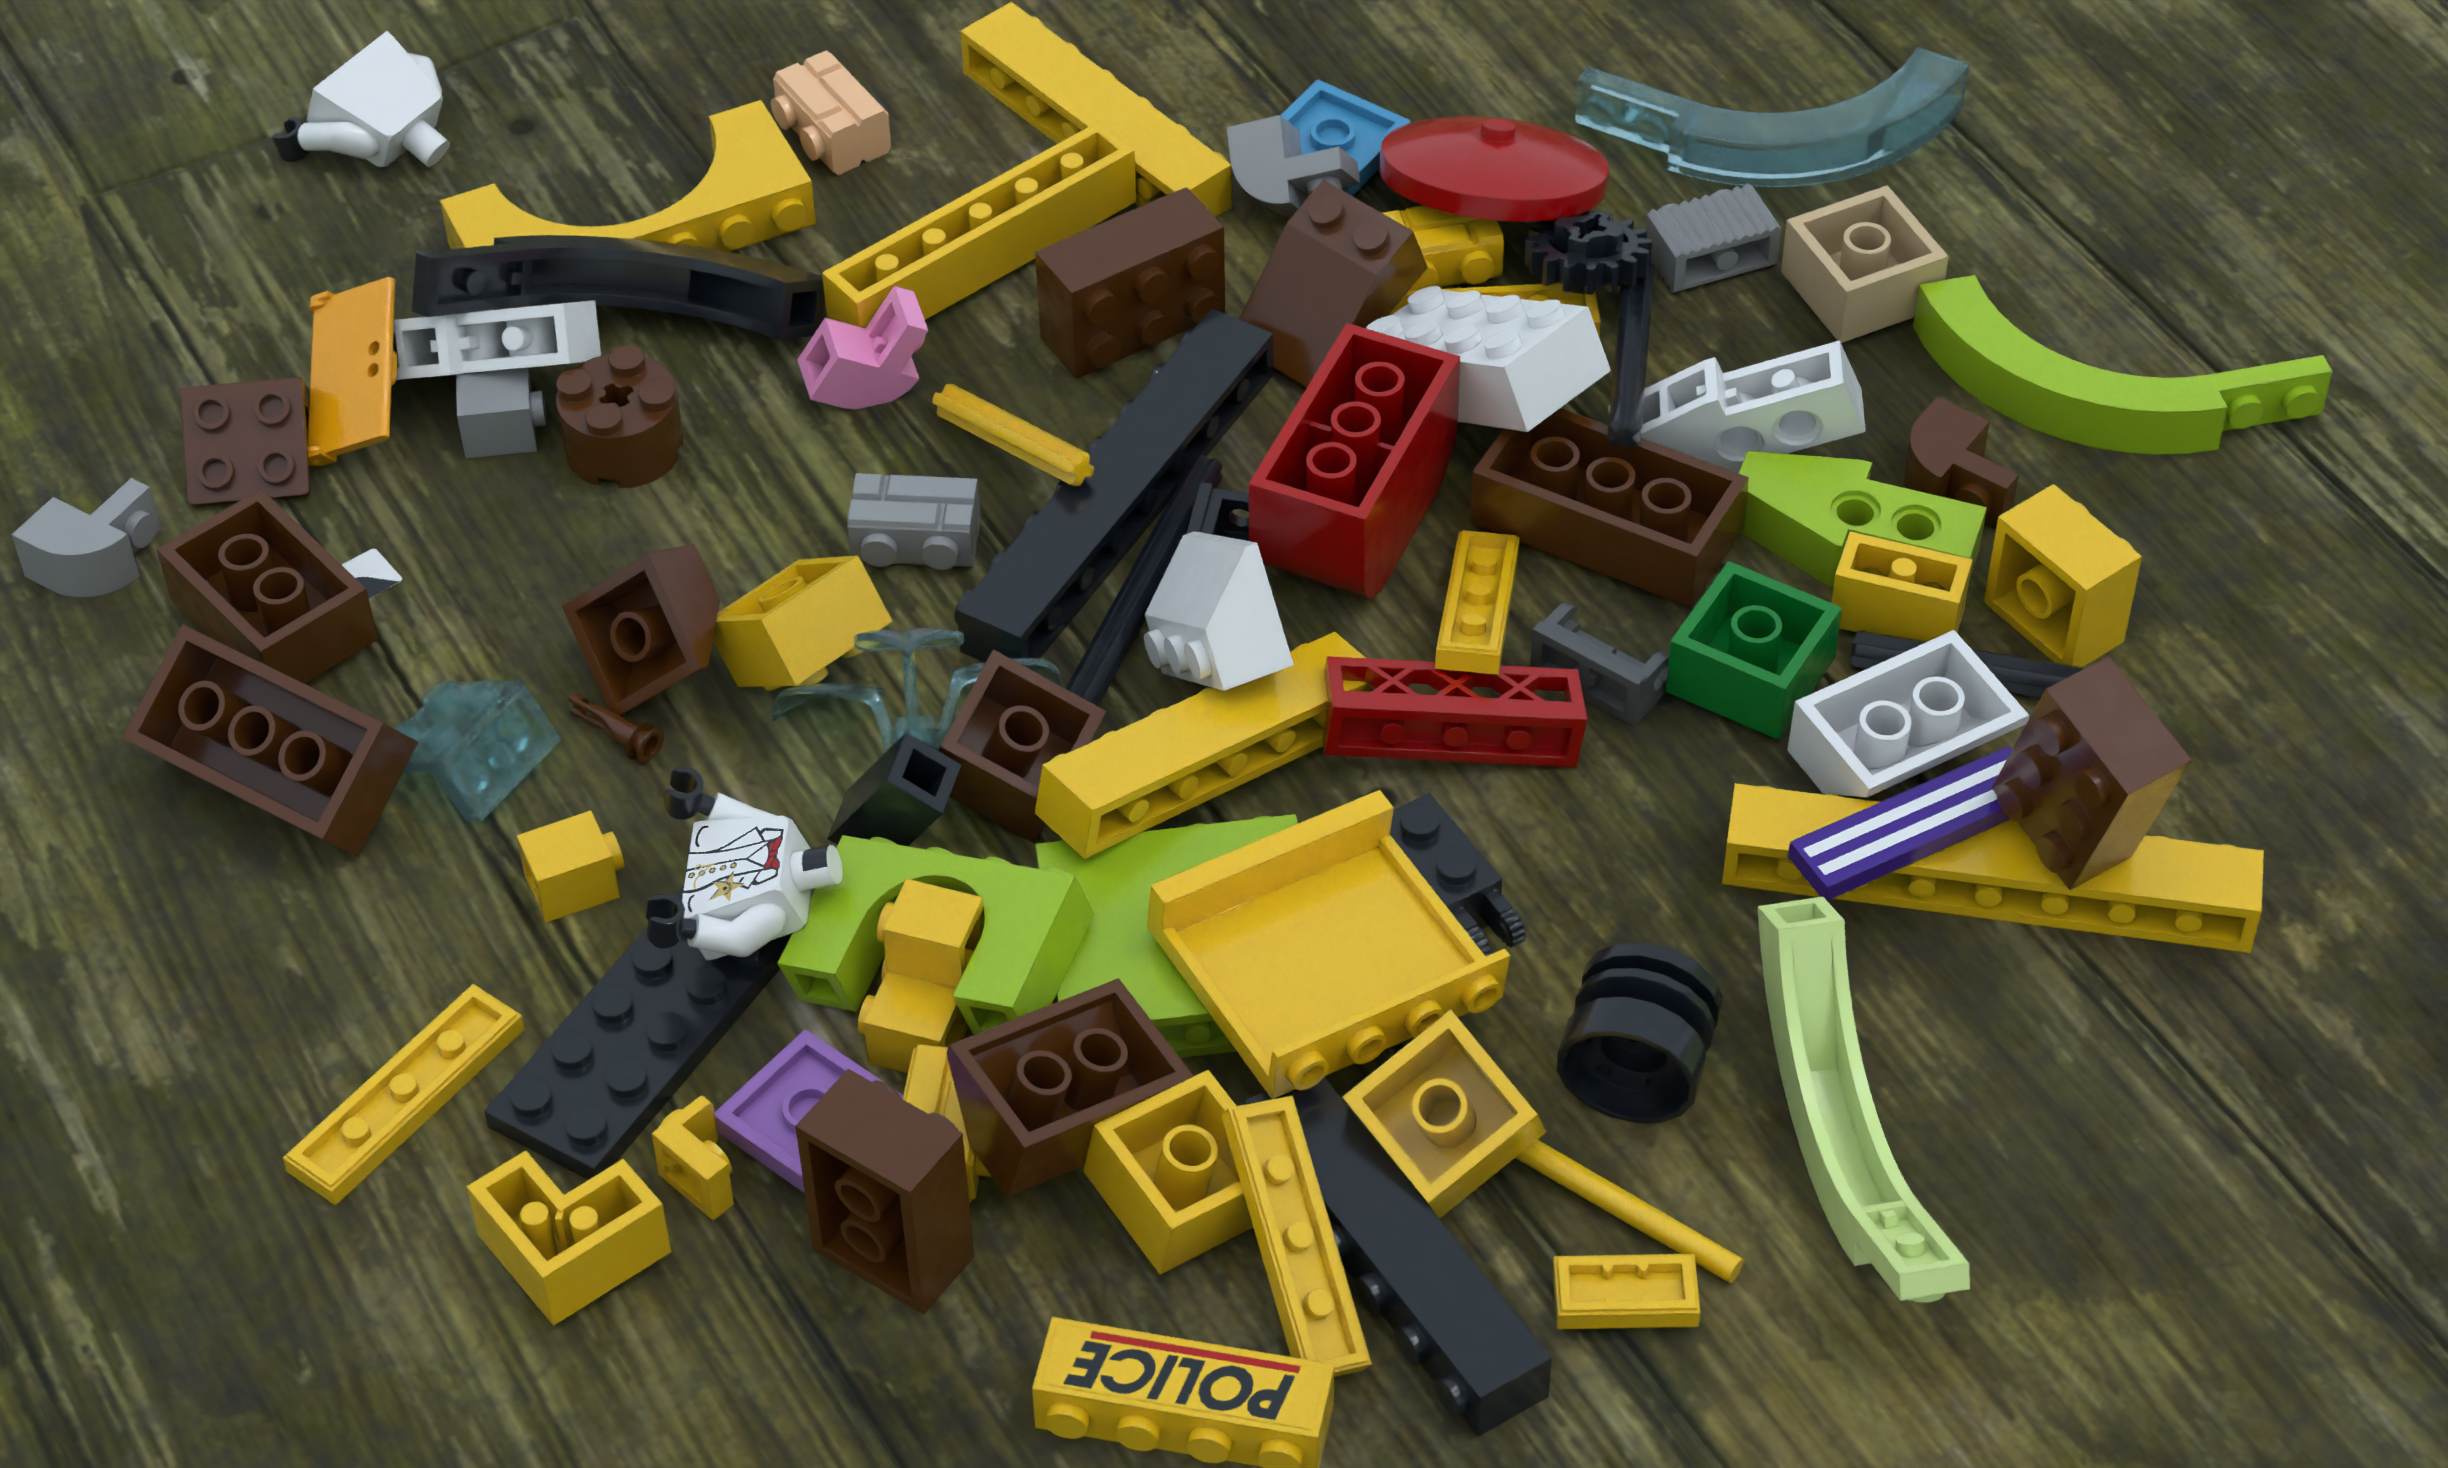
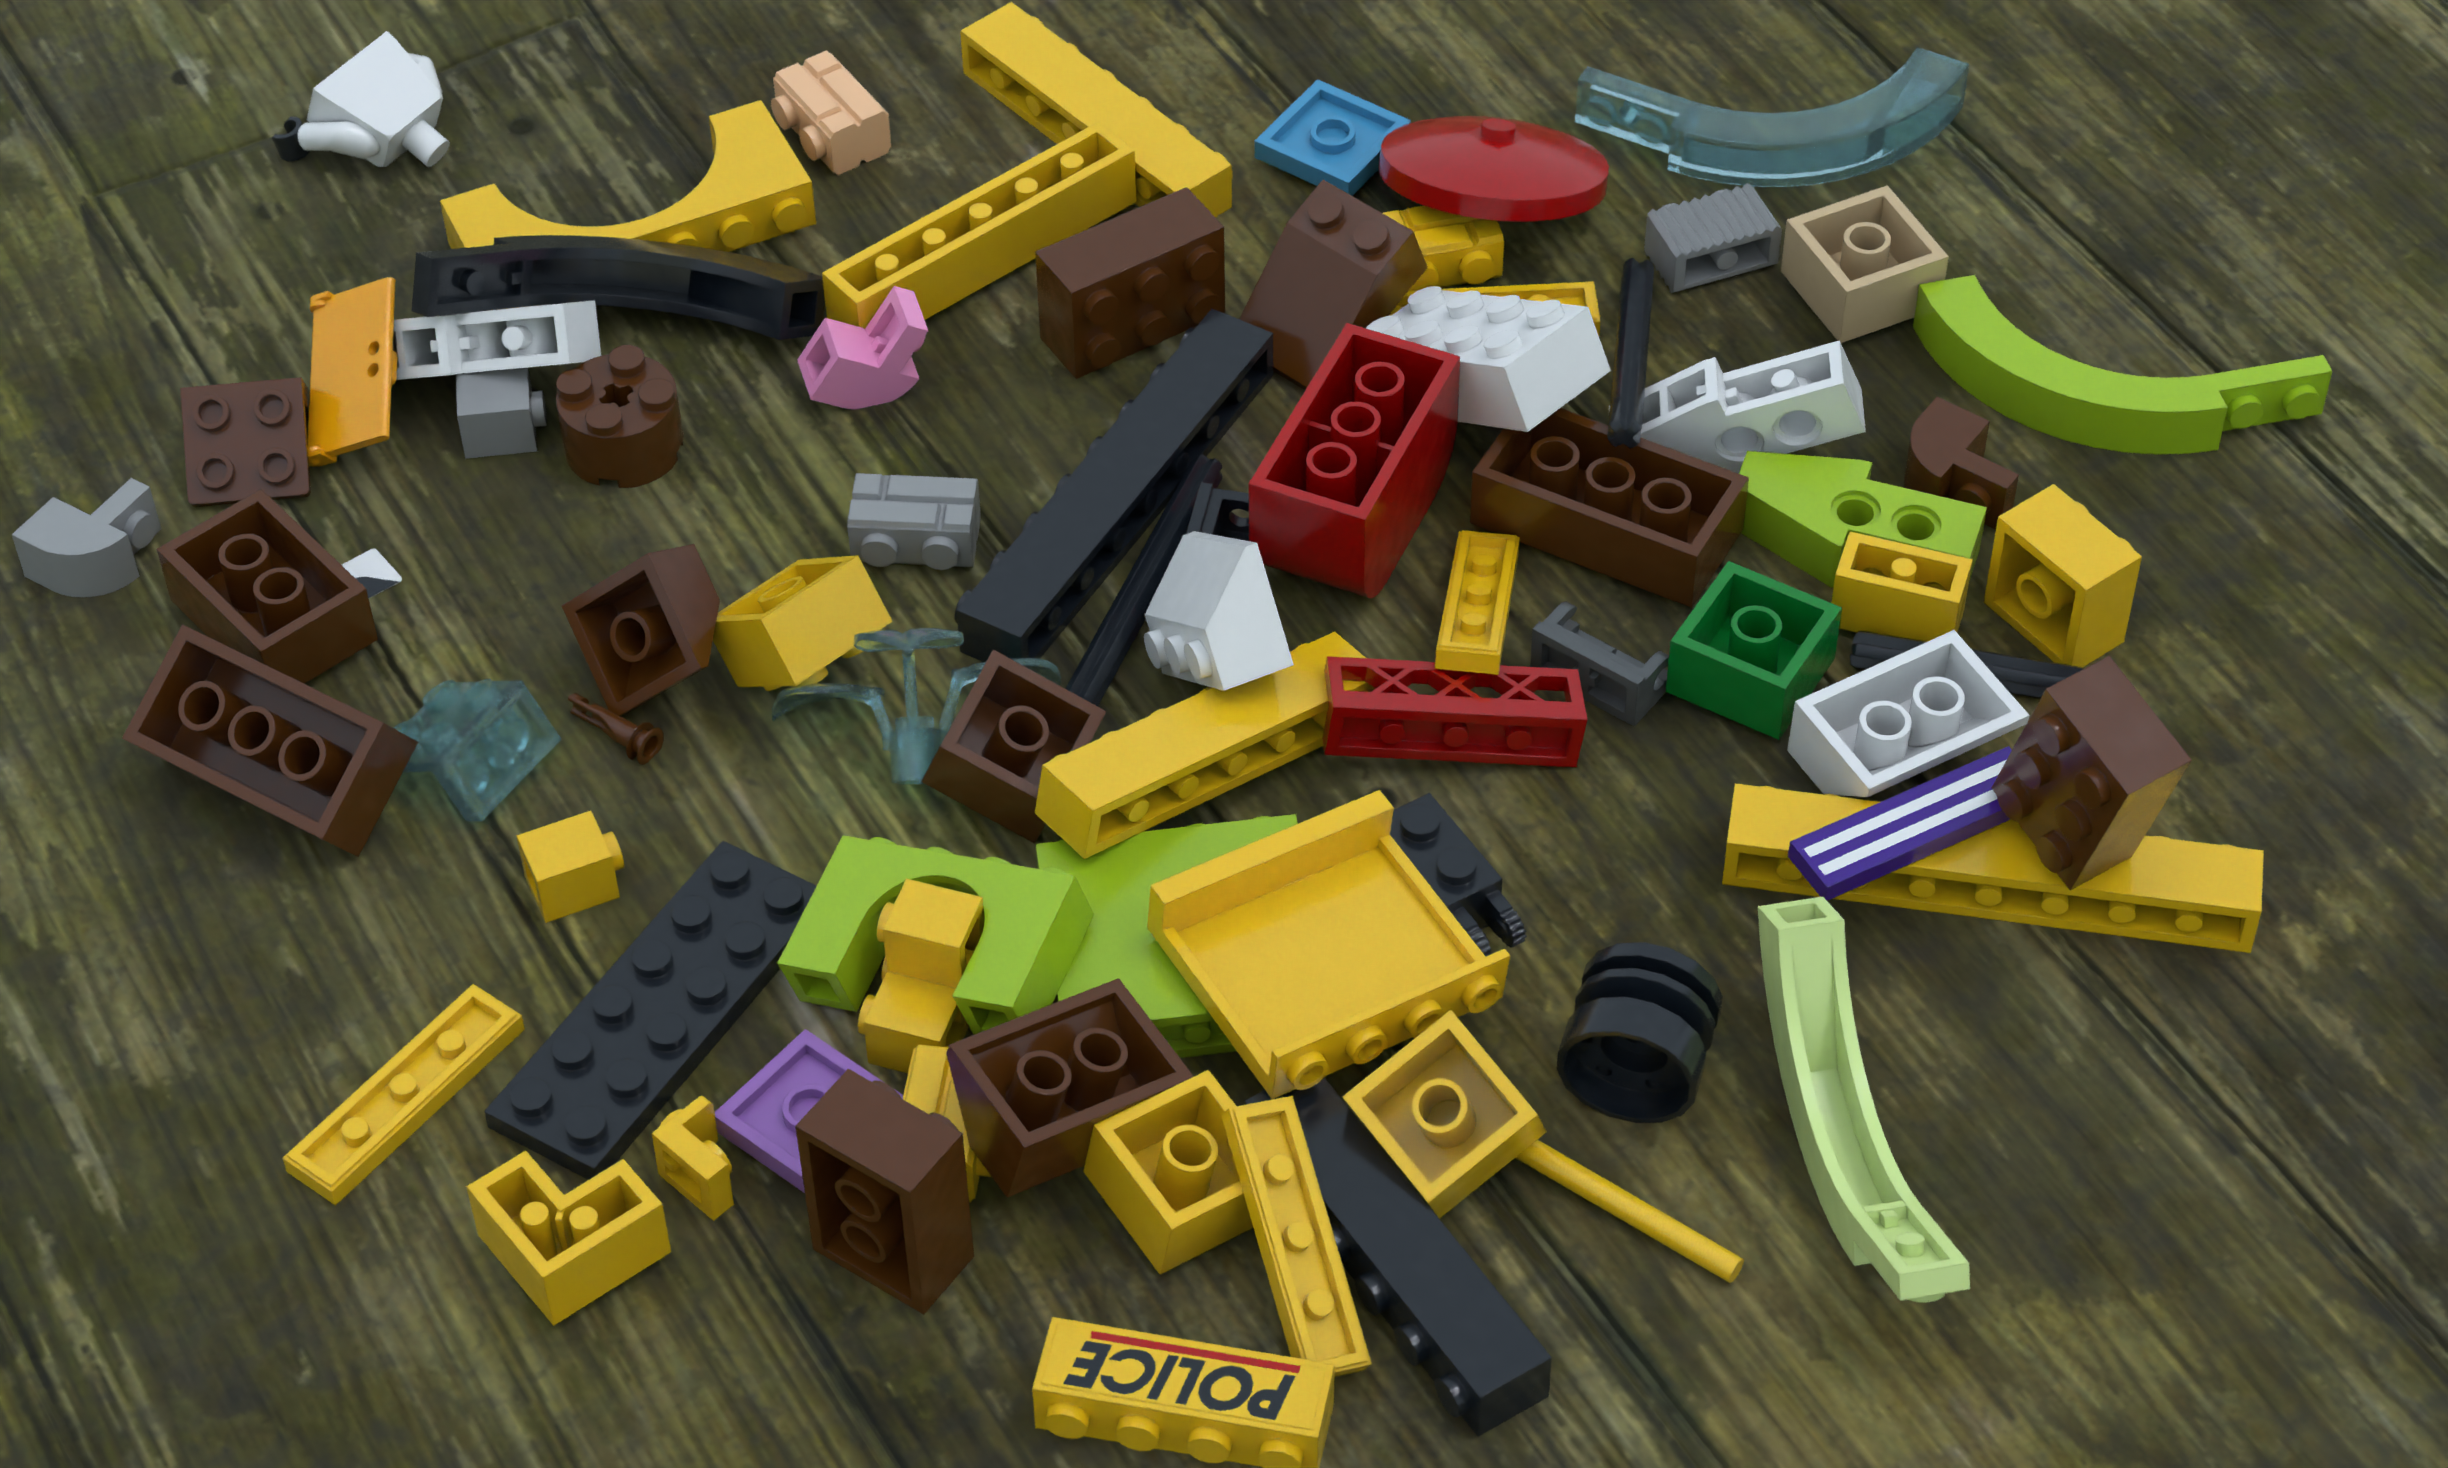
(743, 875): white torso -> none
(897, 794): black brick -> none
(1013, 435): yellow axle -> none
(1273, 170): light grey brick -> none
(1588, 252): black gear -> none
(1626, 1291): yellow plate -> none

